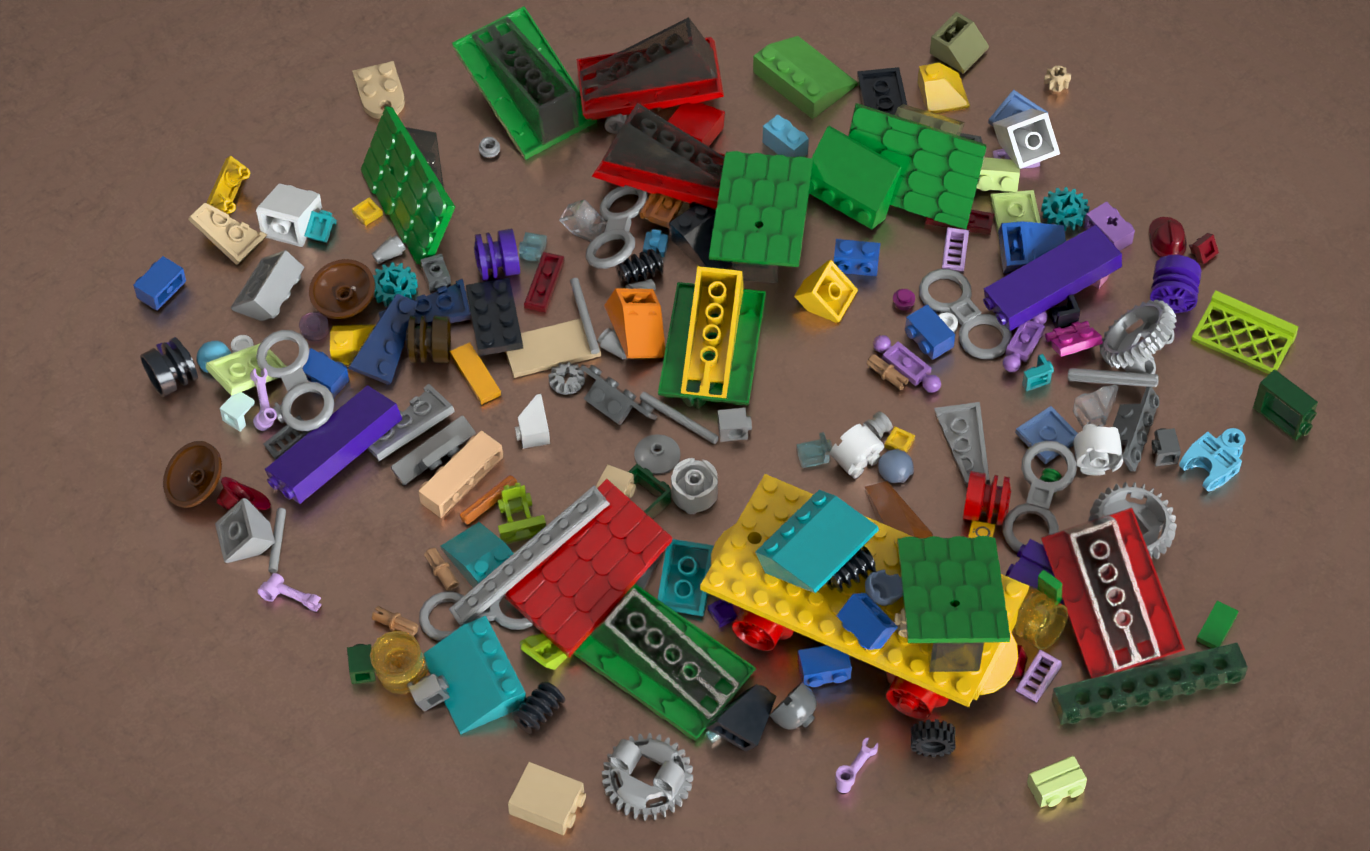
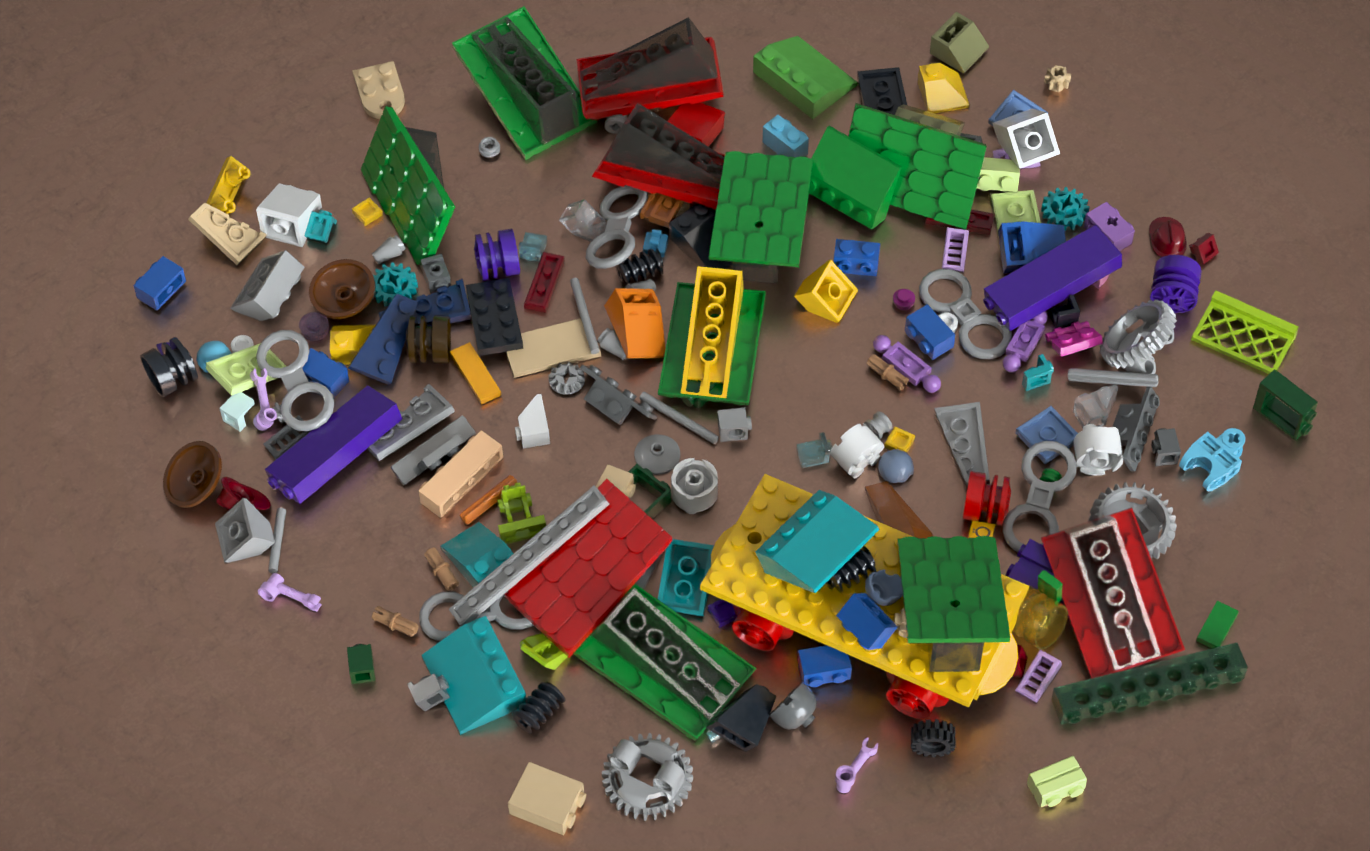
(398, 651): clear yellow wheel -> none

